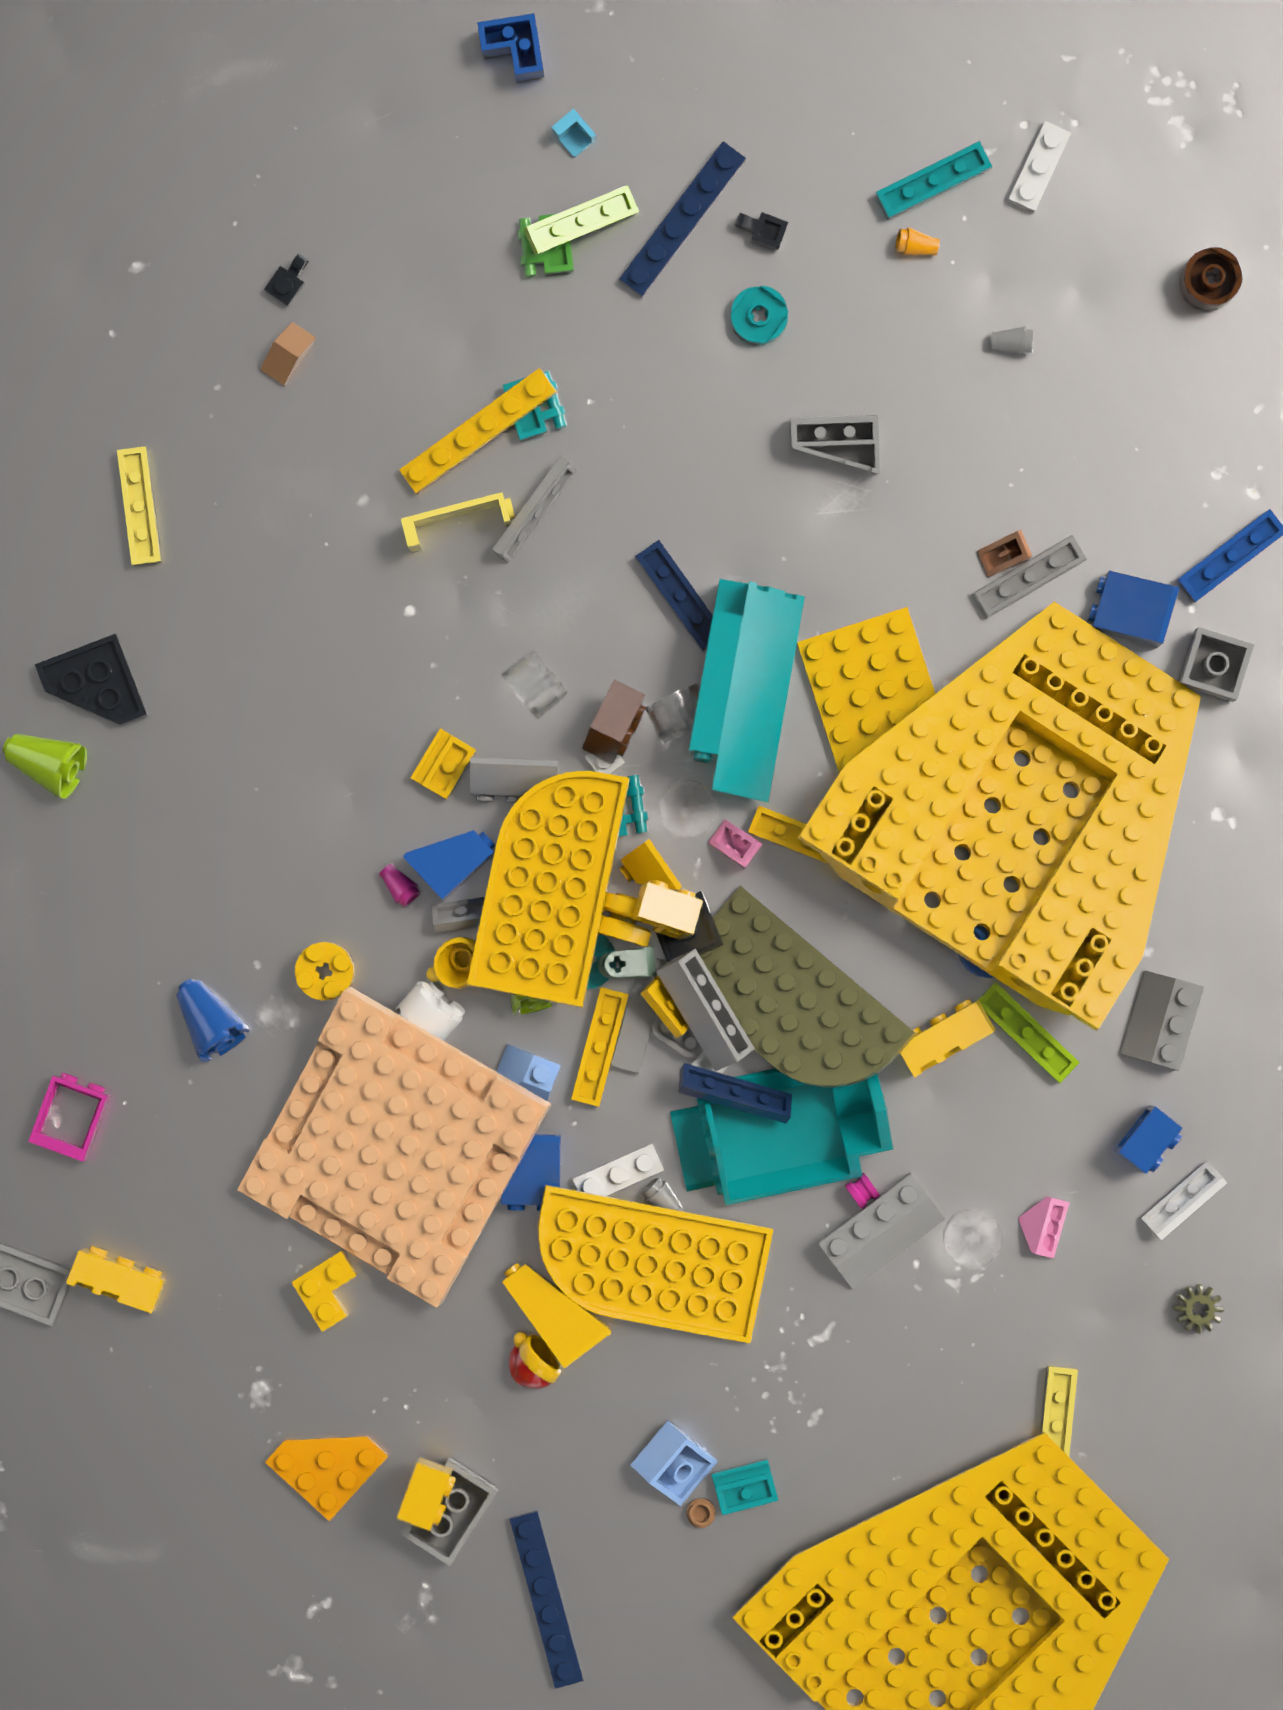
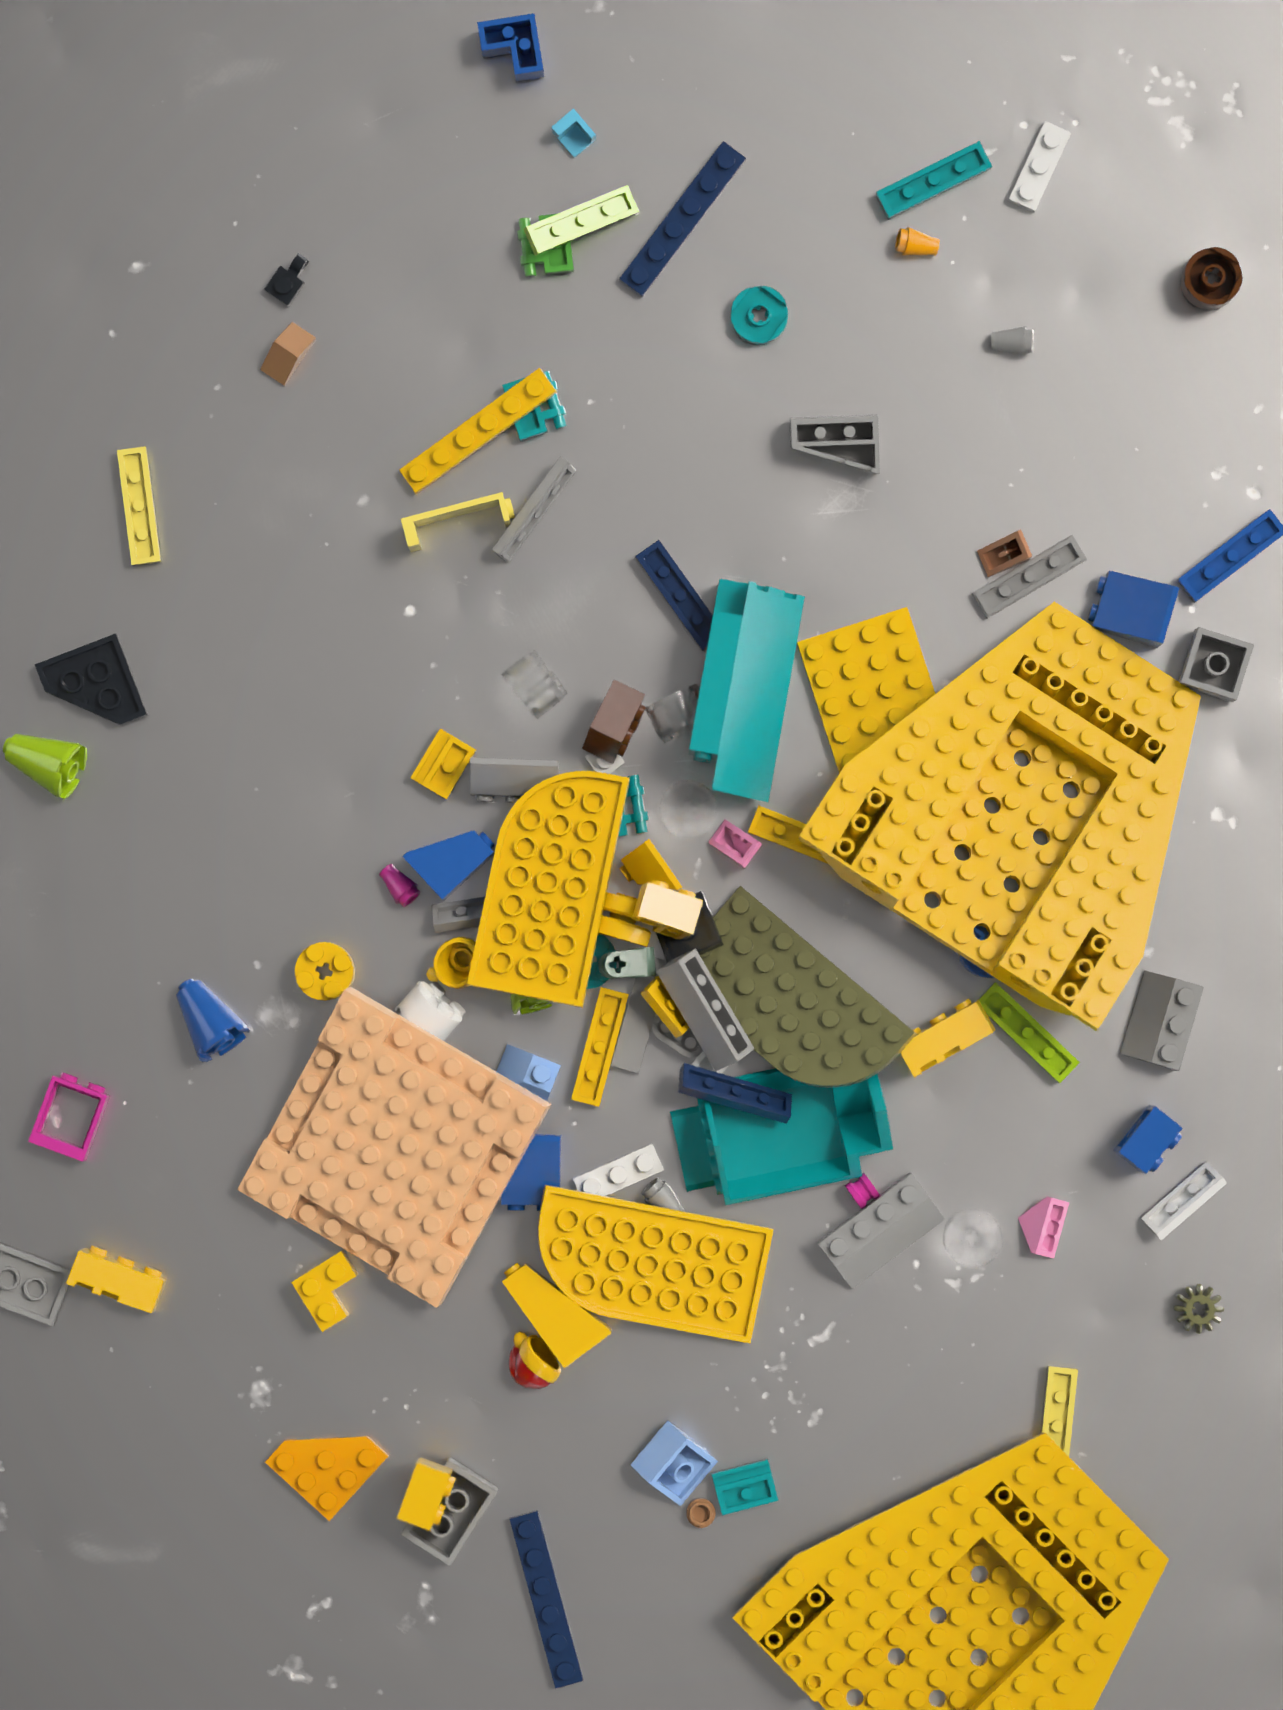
(767, 230): black plate -> none

